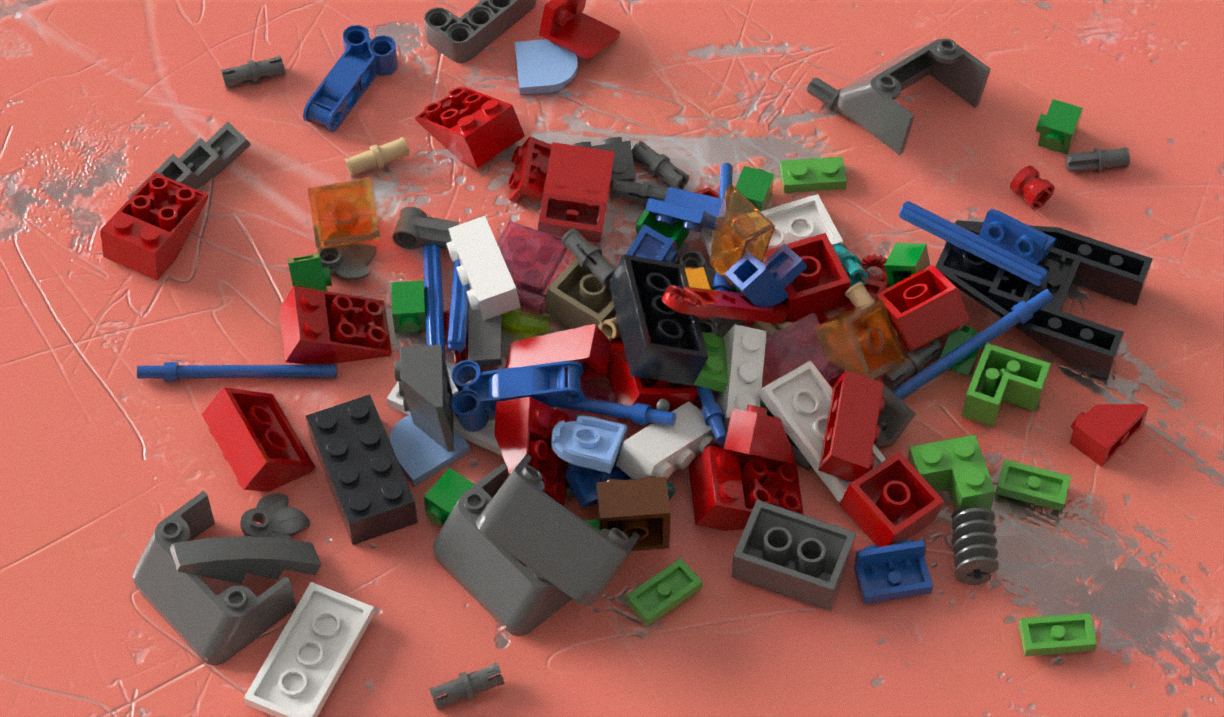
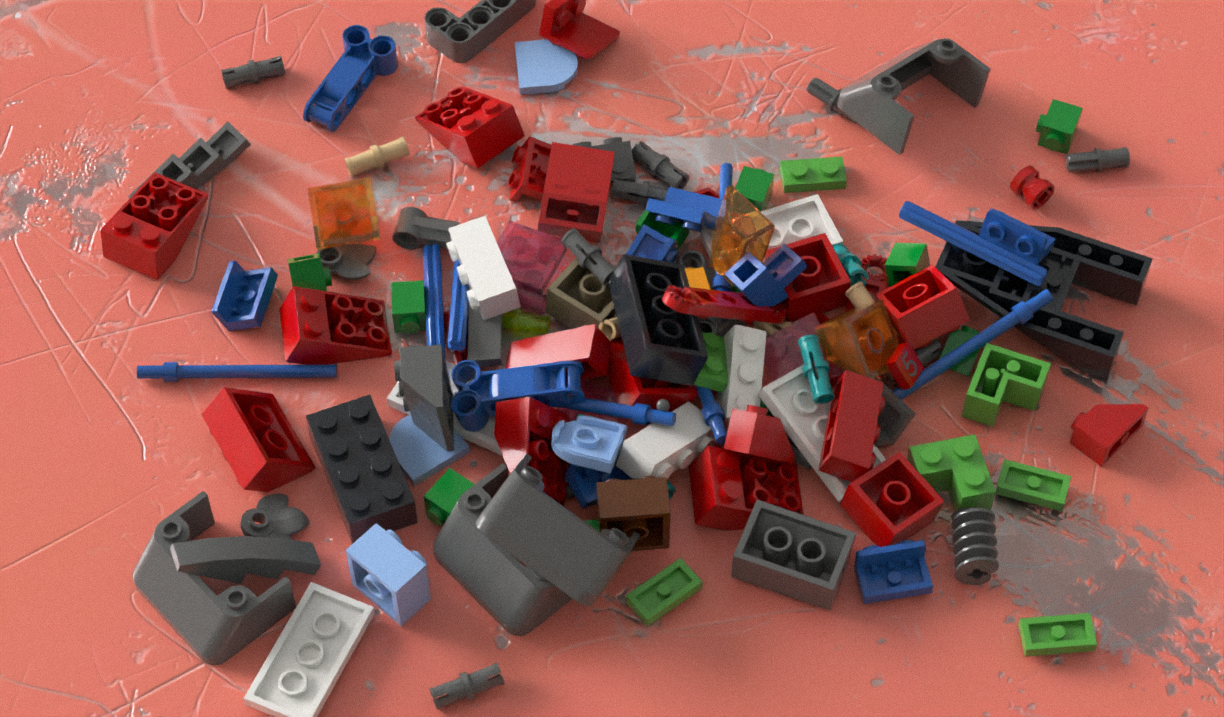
(244, 296): none -> blue bracket
(389, 573): none -> light blue brick
(820, 387): none -> teal pin
(905, 366): none -> red tile

